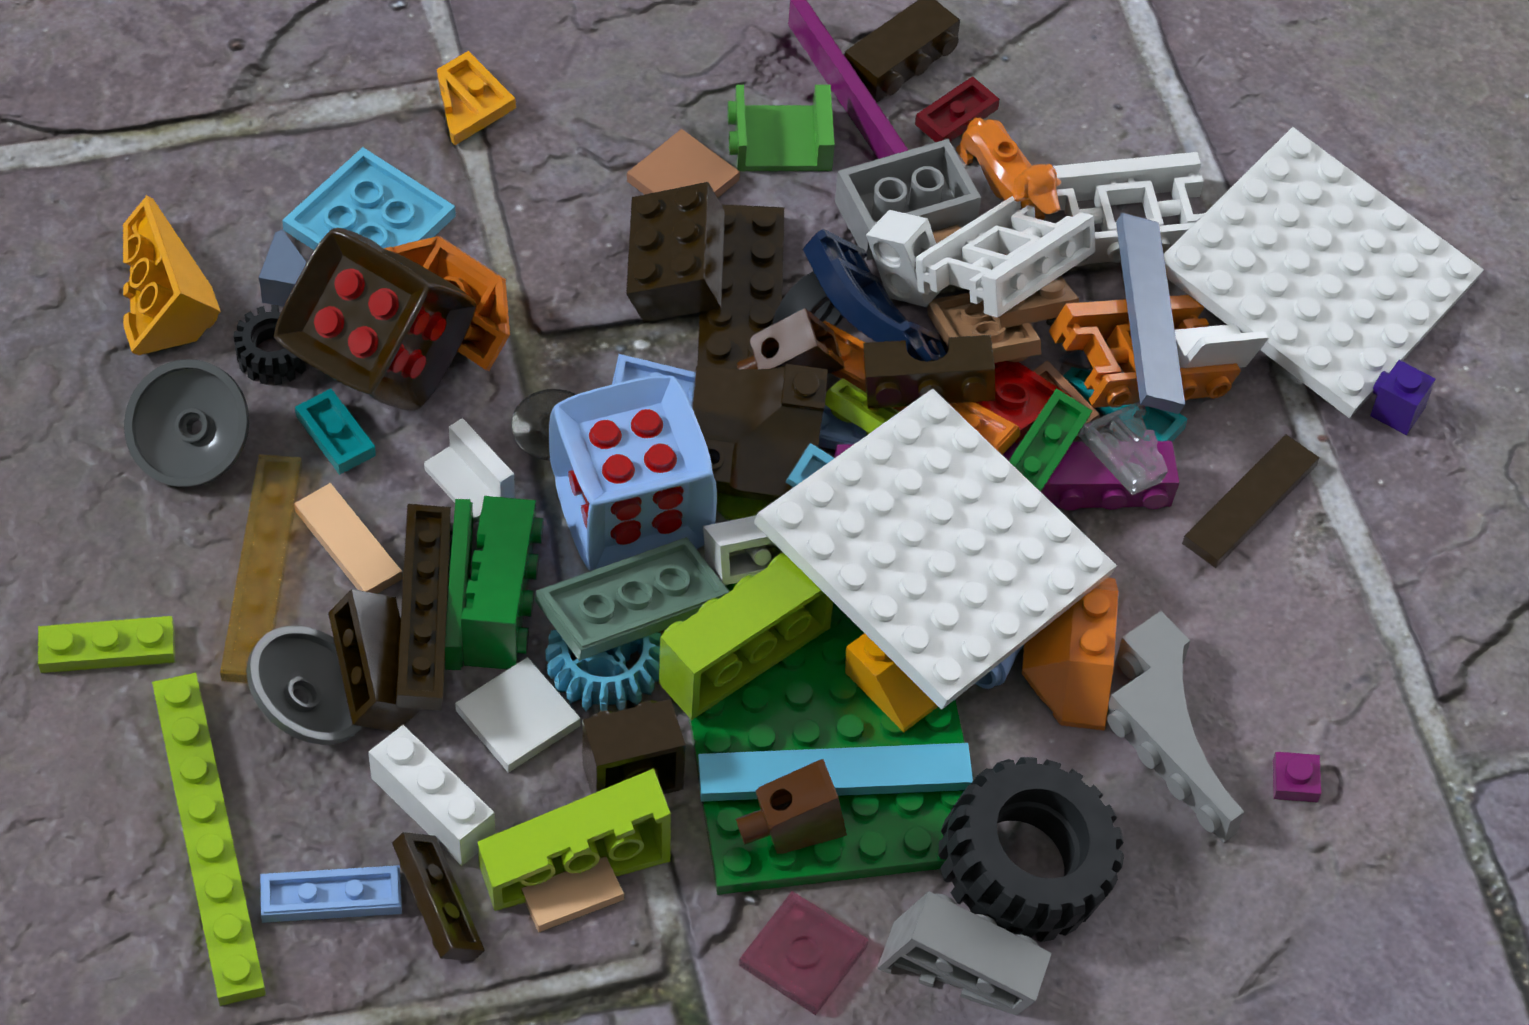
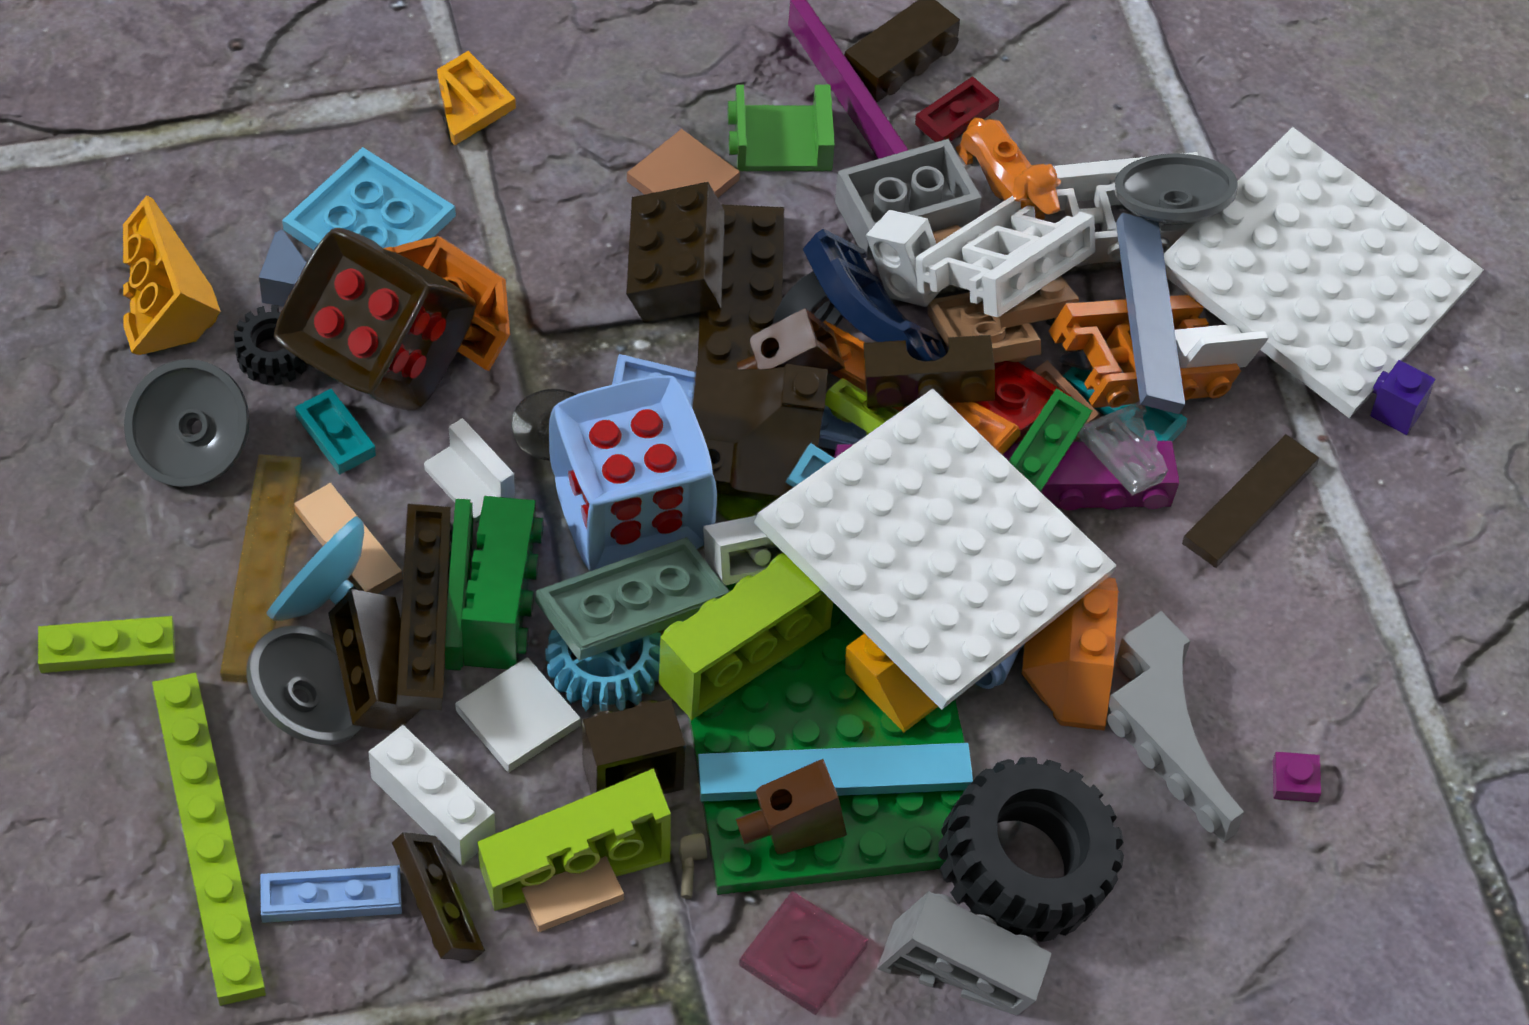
(323, 575): none -> medium azure dish
(691, 849): none -> dark tan hand
(1176, 188): none -> dark grey dish

